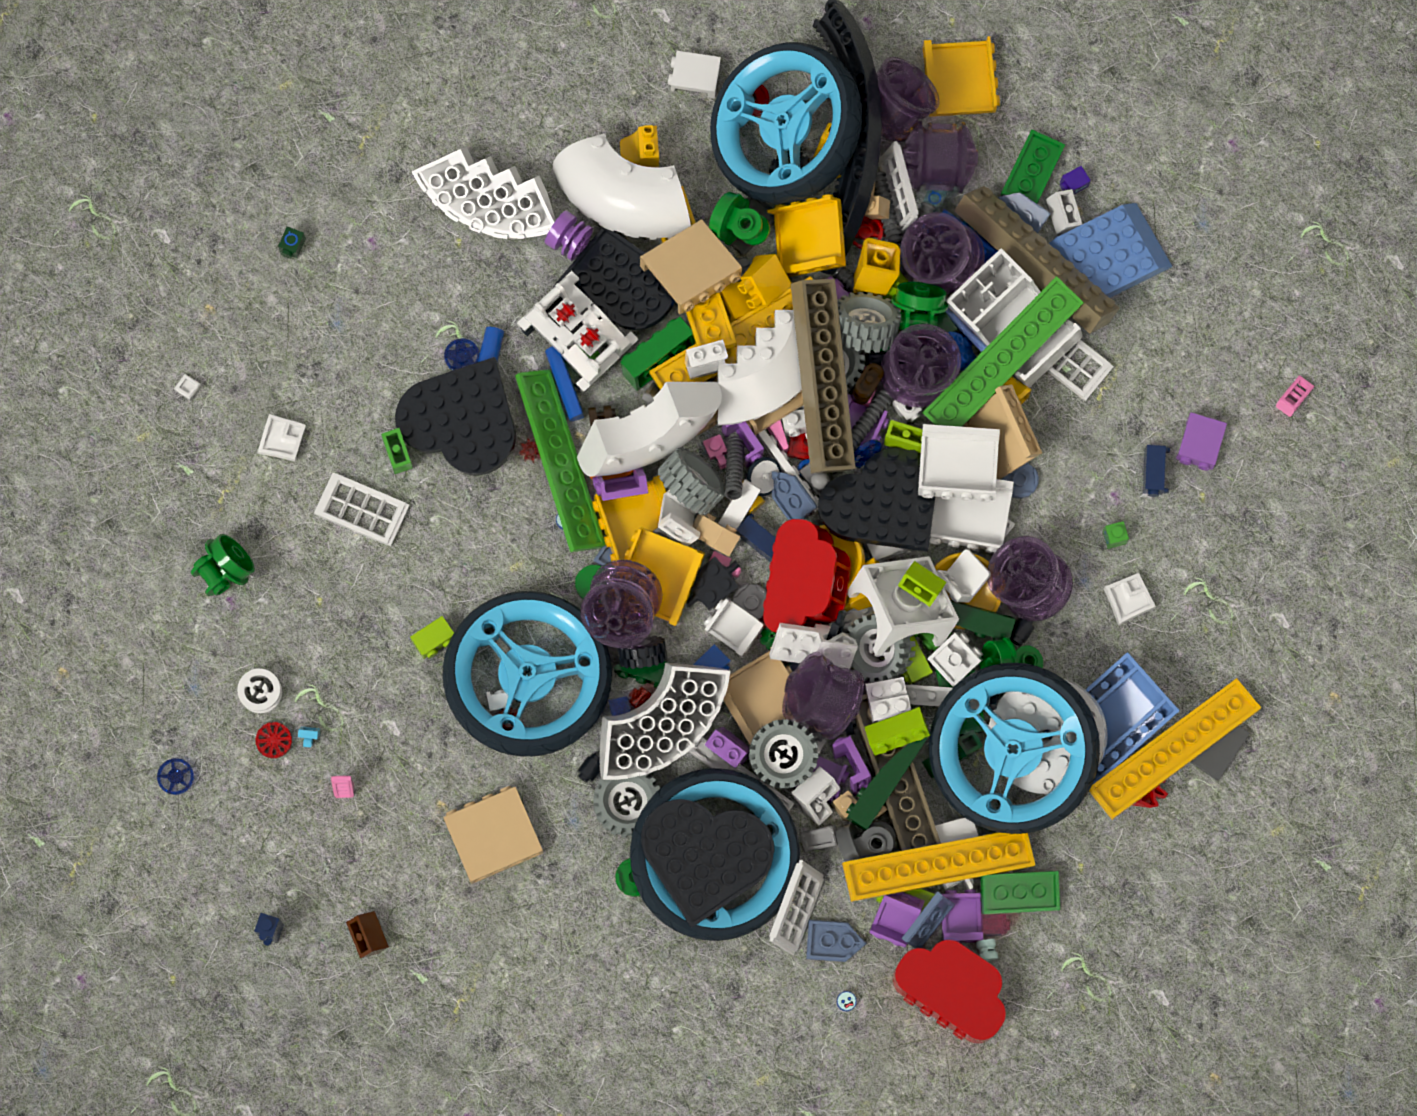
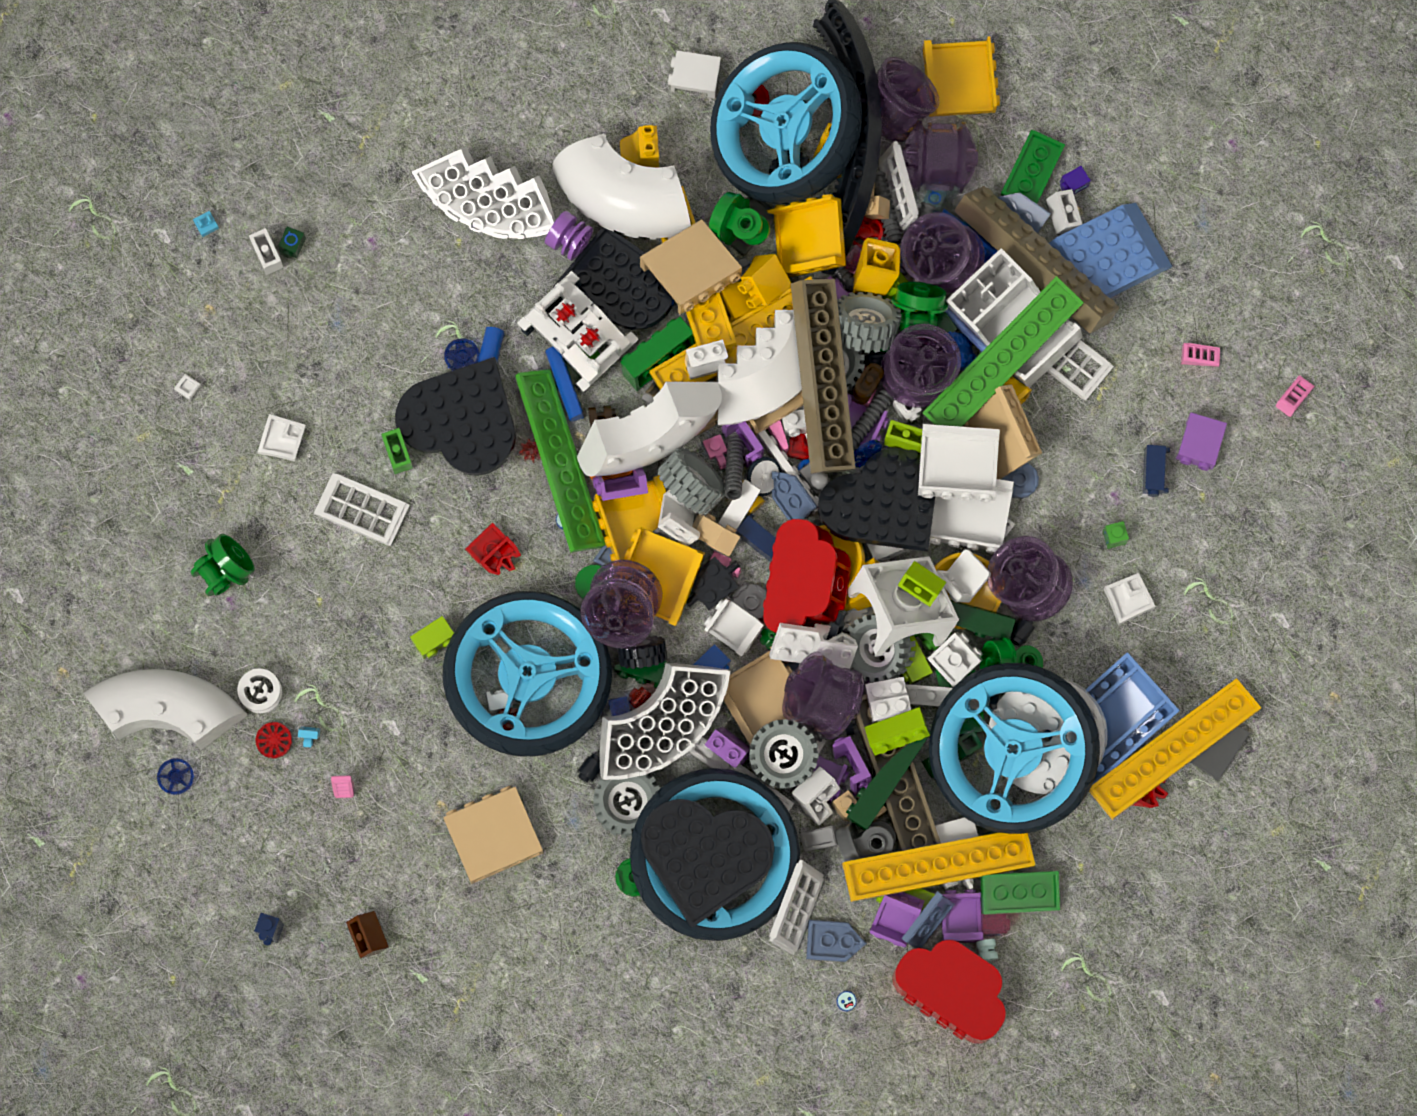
(165, 702): none -> white brick
(205, 224): none -> medium azure tile
(266, 251): none -> white brick
(492, 550): none -> red plate
(853, 258): none -> clear pink brick
(1186, 360): none -> bright pink slope

